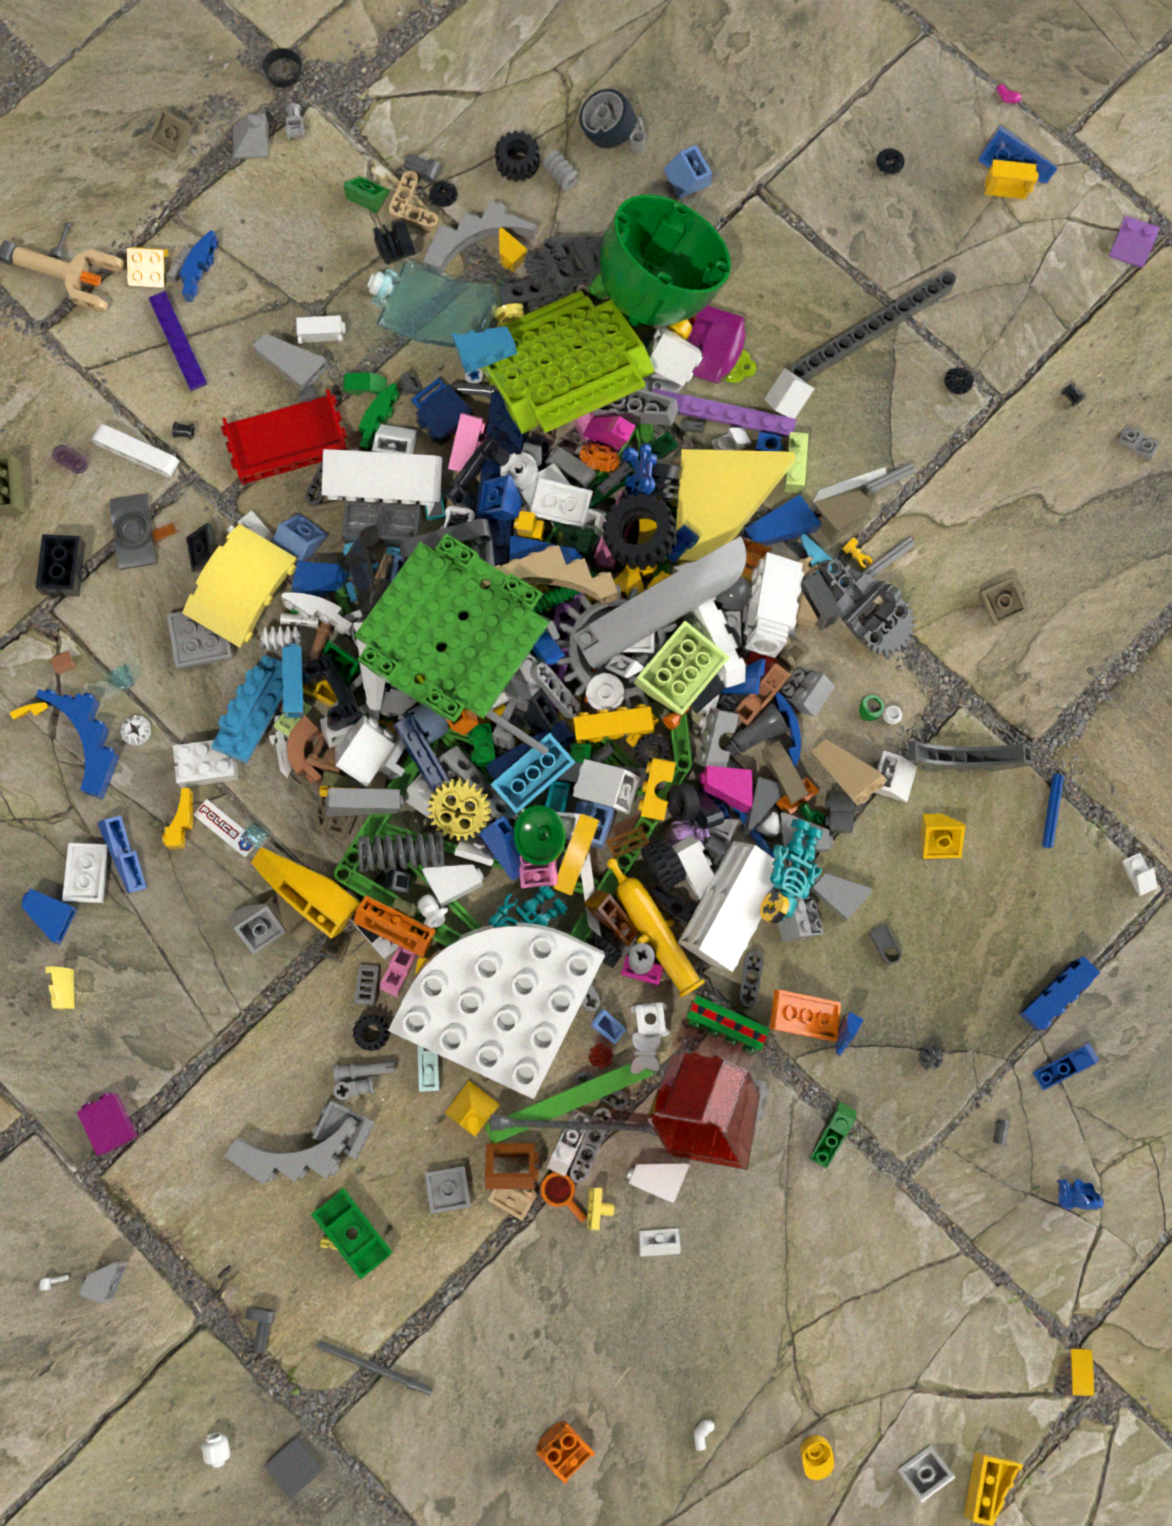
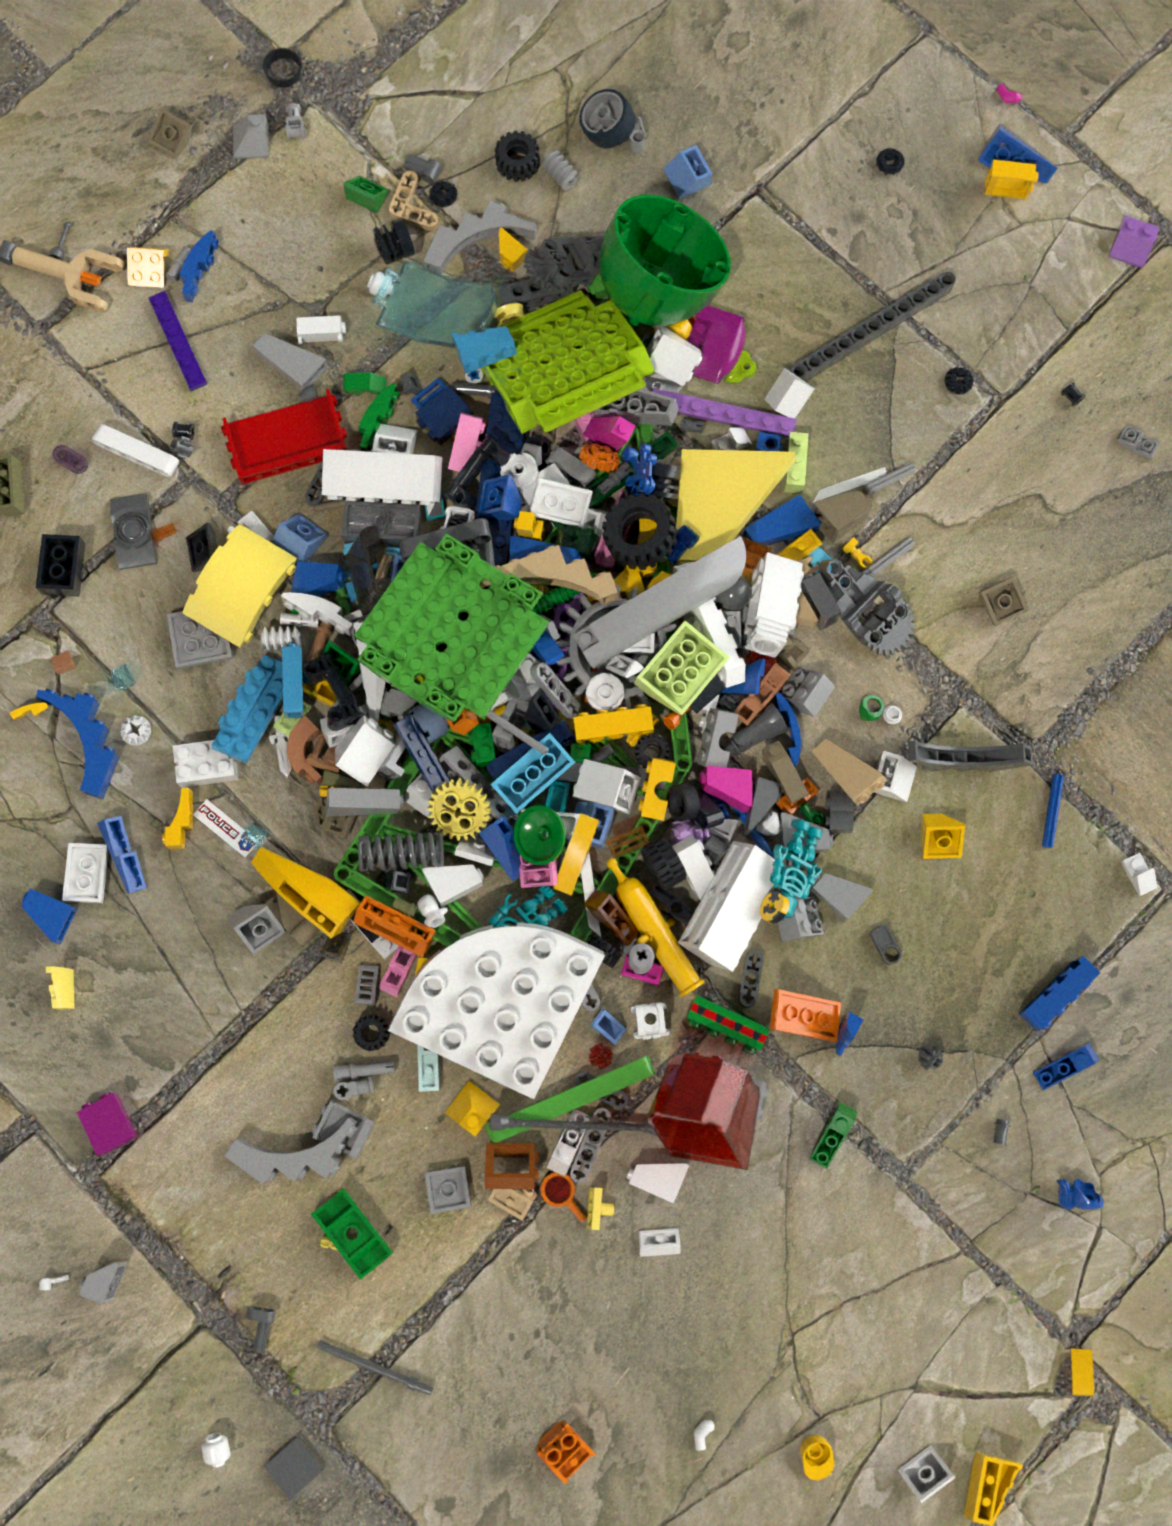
(181, 447): none -> dark grey gear
(645, 1054): light grey piece -> none
(801, 547): none -> yellow tile

